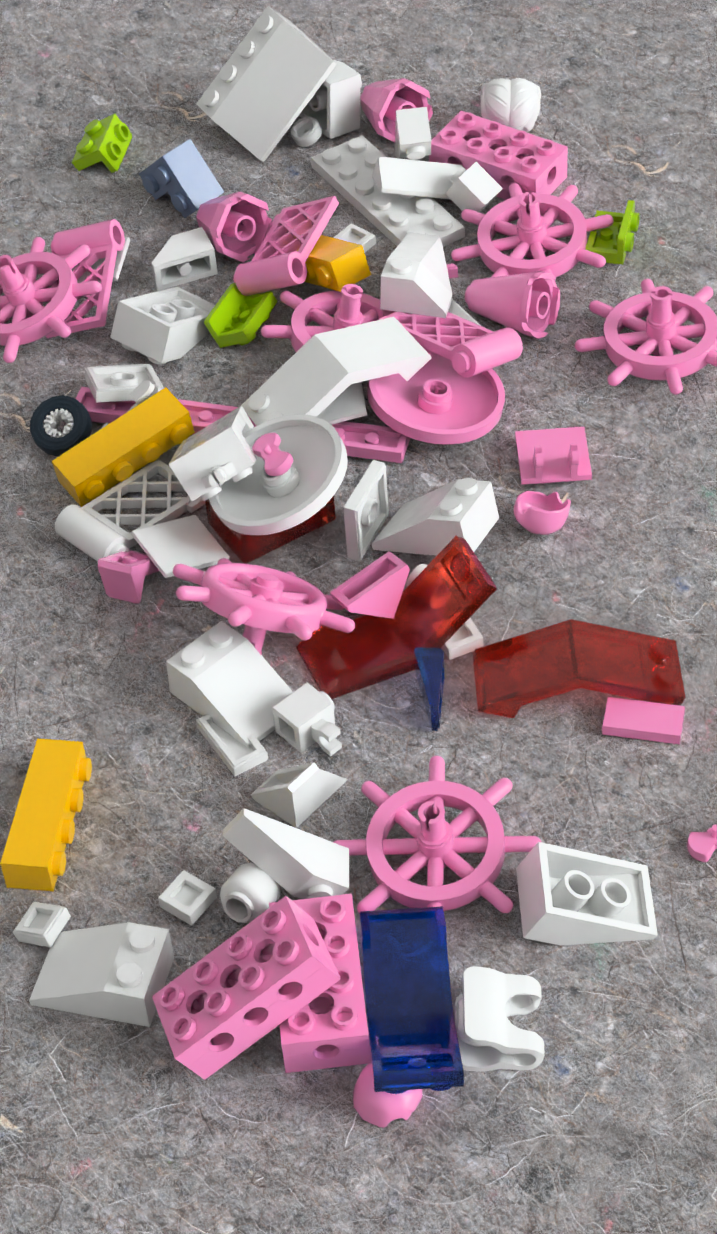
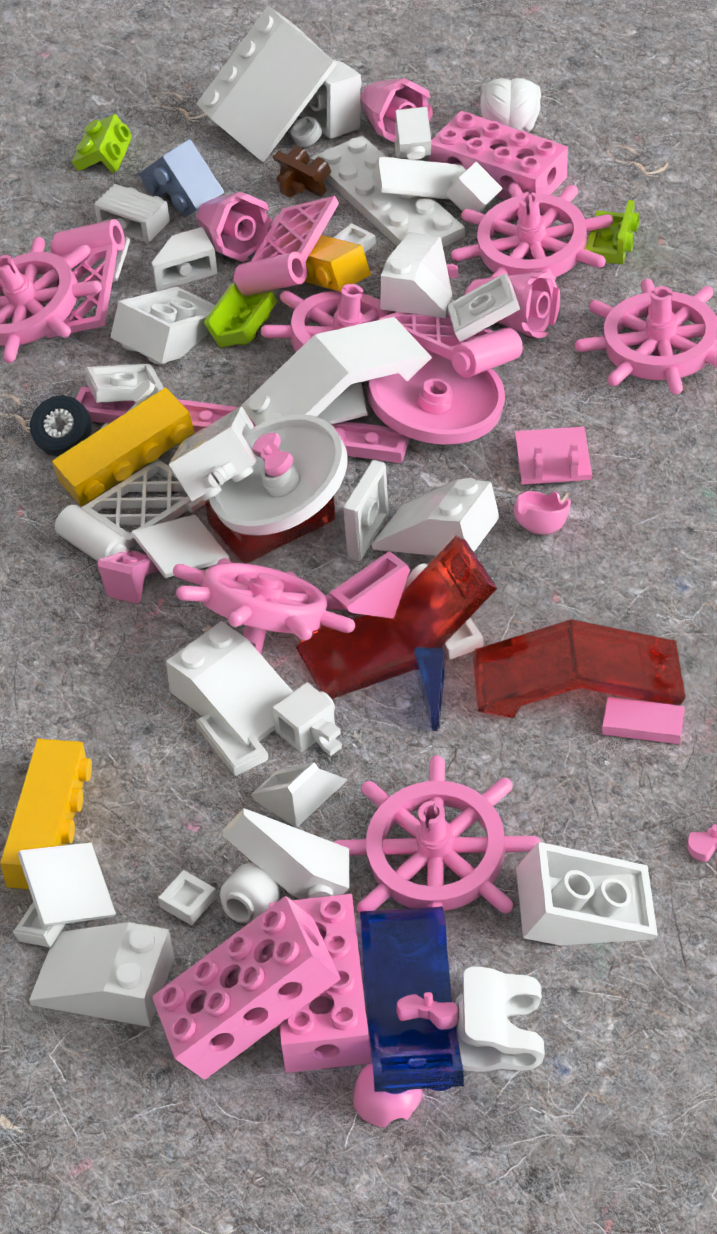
(66, 884): none -> white piece
(137, 213): none -> white brick
(297, 175): none -> reddish brown hips
(440, 1014): none -> bright pink piece
(483, 307): none -> white tile

